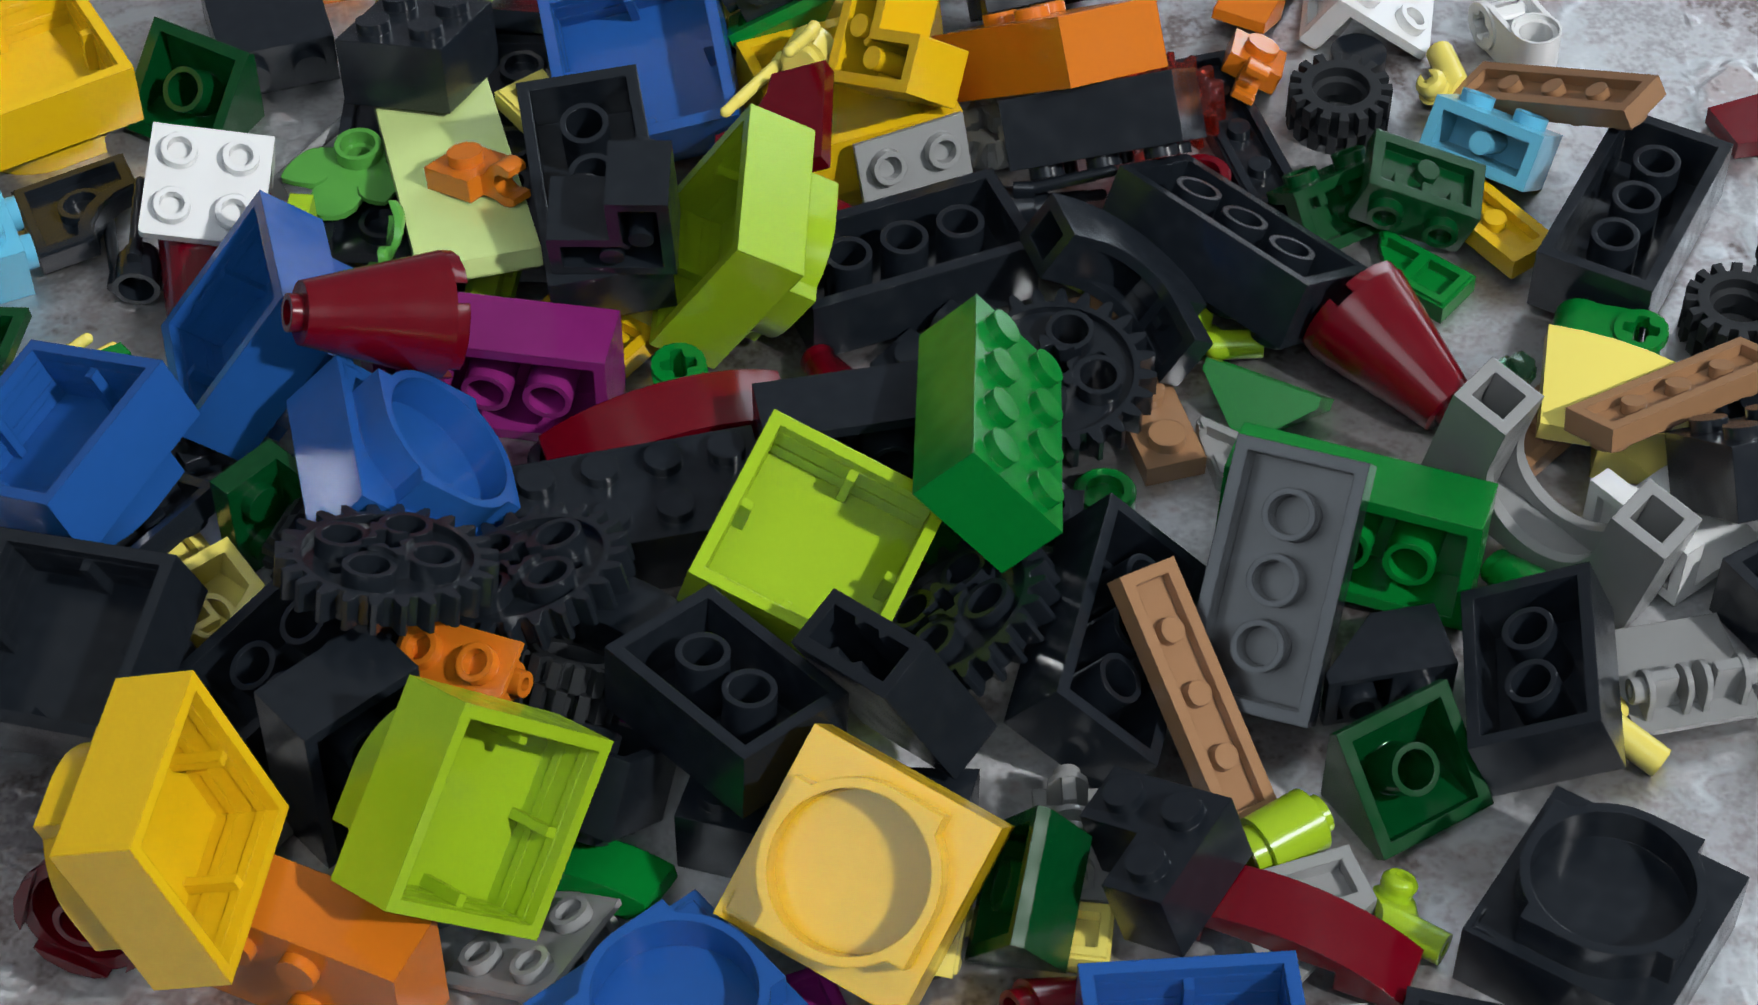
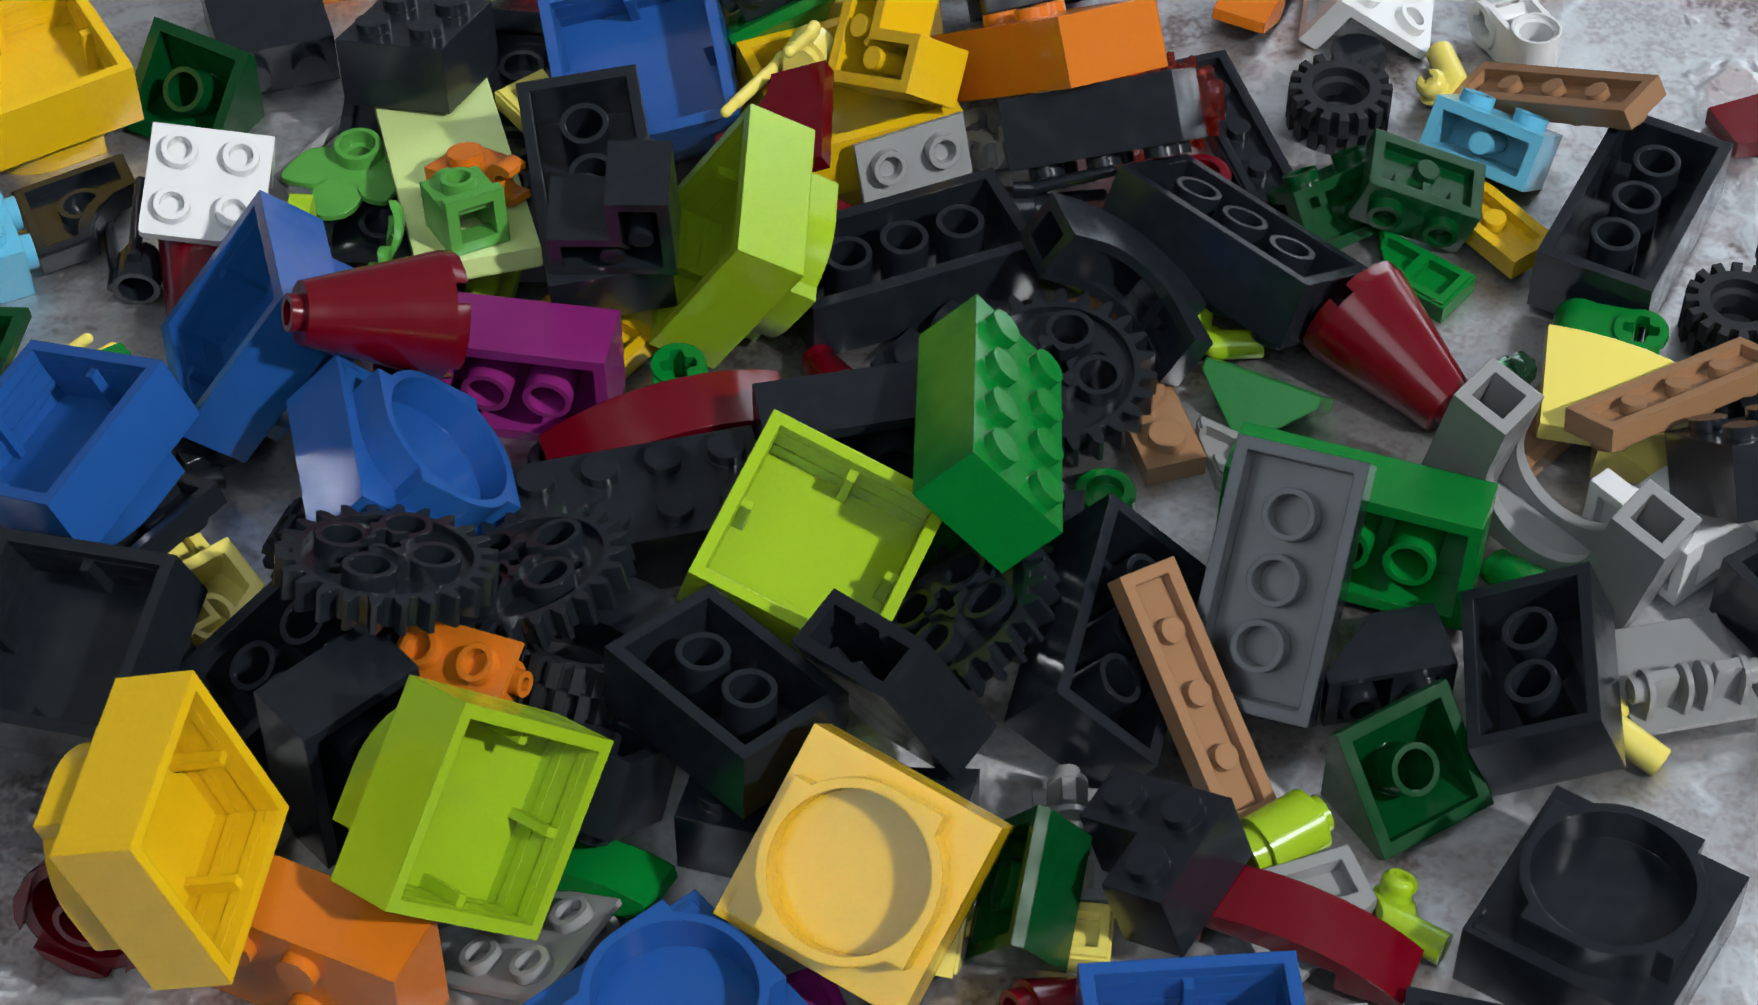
(254, 496): dark green bracket -> none
(460, 195): none -> bright green brick
(1254, 63): orange plate -> none

